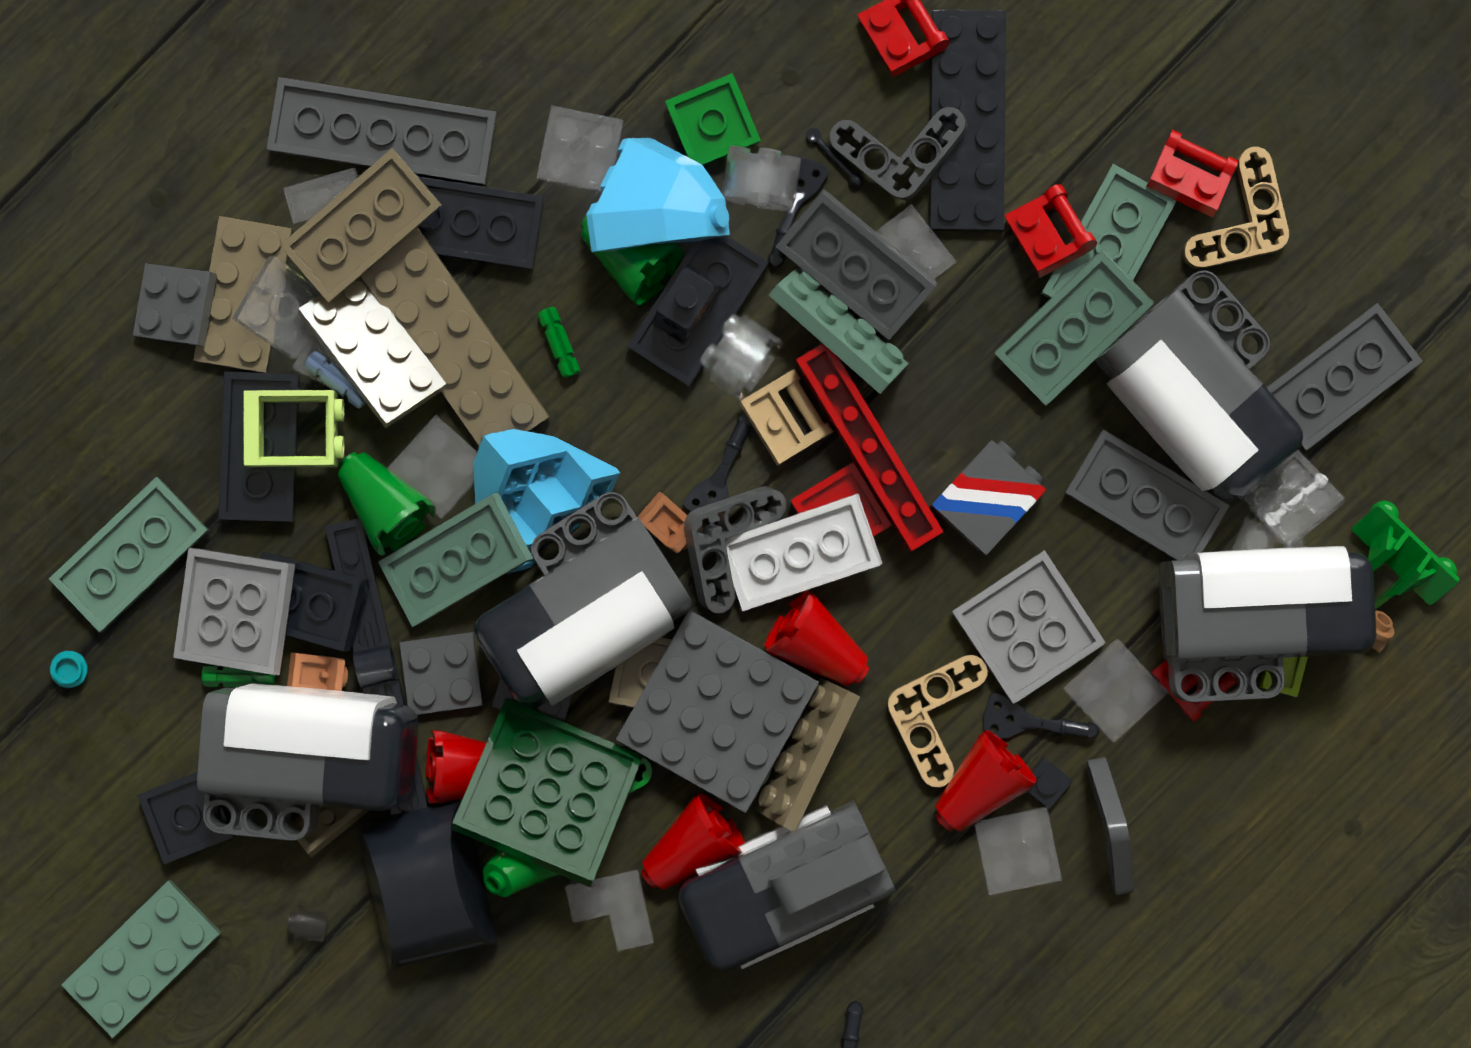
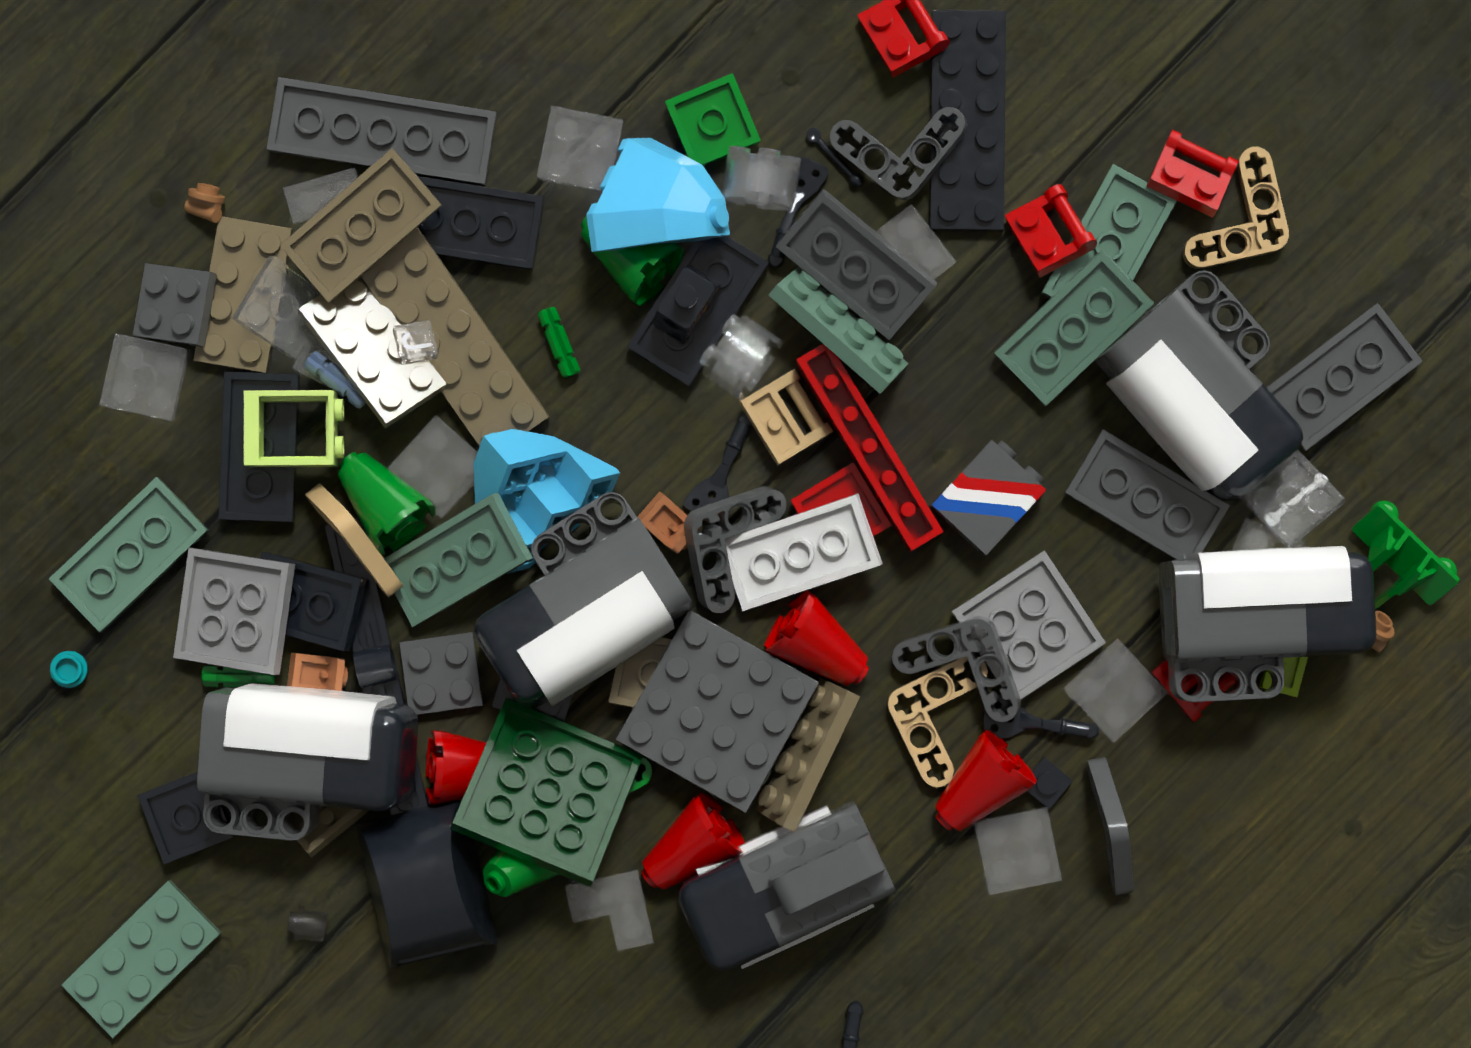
(144, 377): none -> clear plate
(205, 202): none -> medium nougat plate
(355, 538): none -> tan beam
(415, 342): none -> clear tile
(963, 647): none -> dark grey beam

